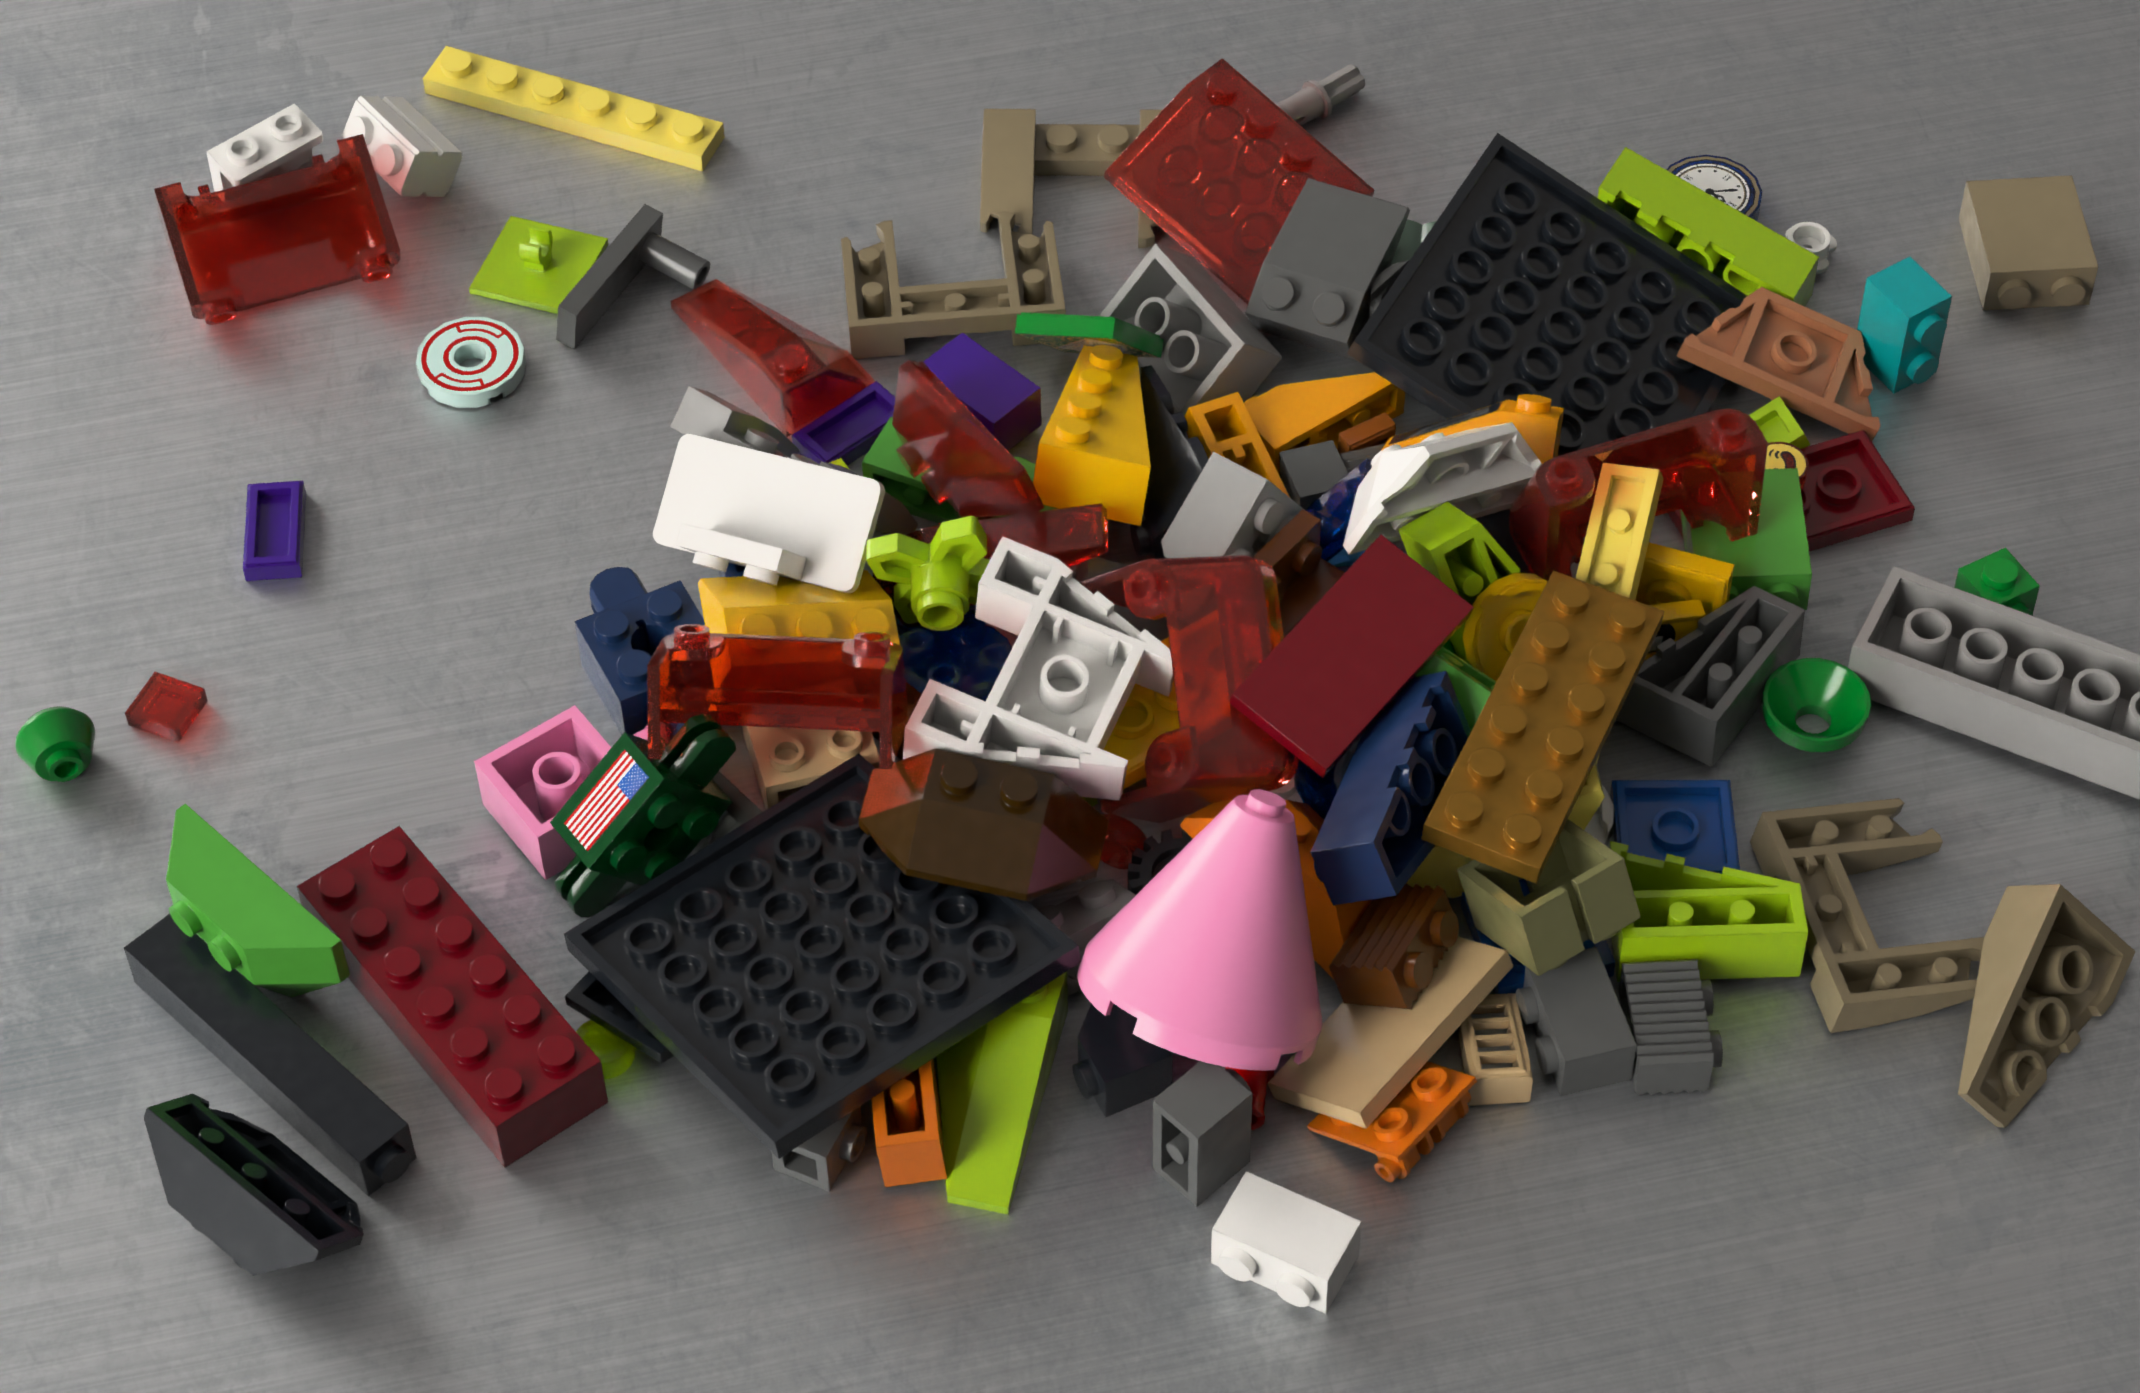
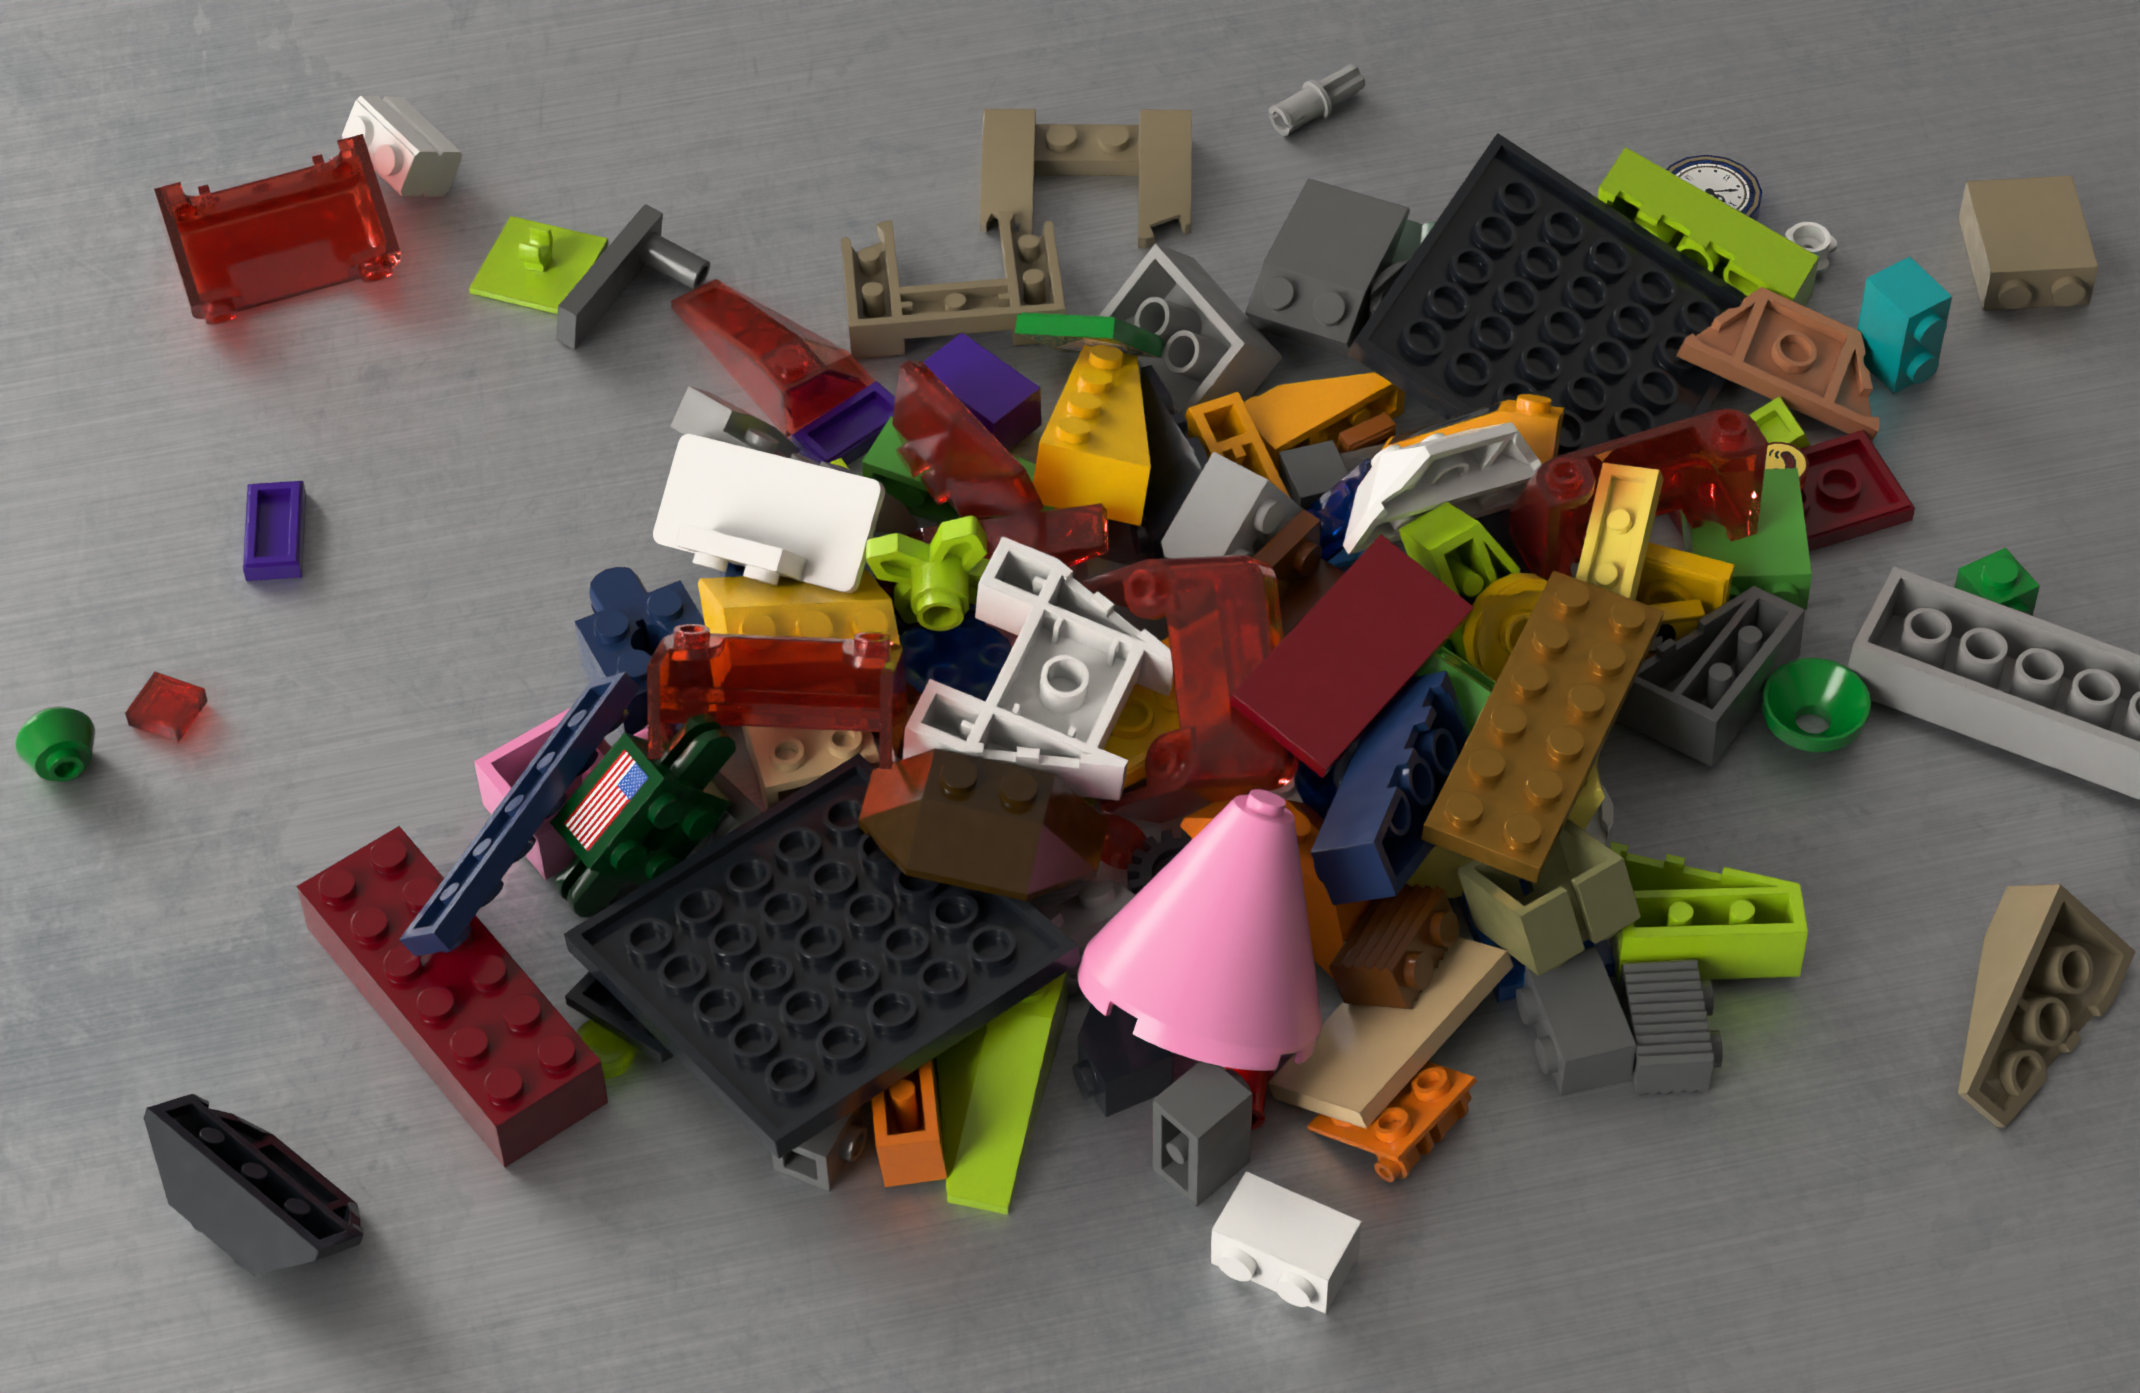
(247, 914): bright green wedge -> none
(264, 149): white bracket -> none
(272, 1056): black brick -> none
(467, 339): light aqua tile -> none
(511, 827): none -> dark blue plate
(574, 108): light yellow plate -> none
(1225, 173): clear red slope -> none
(1496, 1084): tan slope -> none
(1677, 819): blue tile -> none
(1853, 977): dark tan wedge -> none

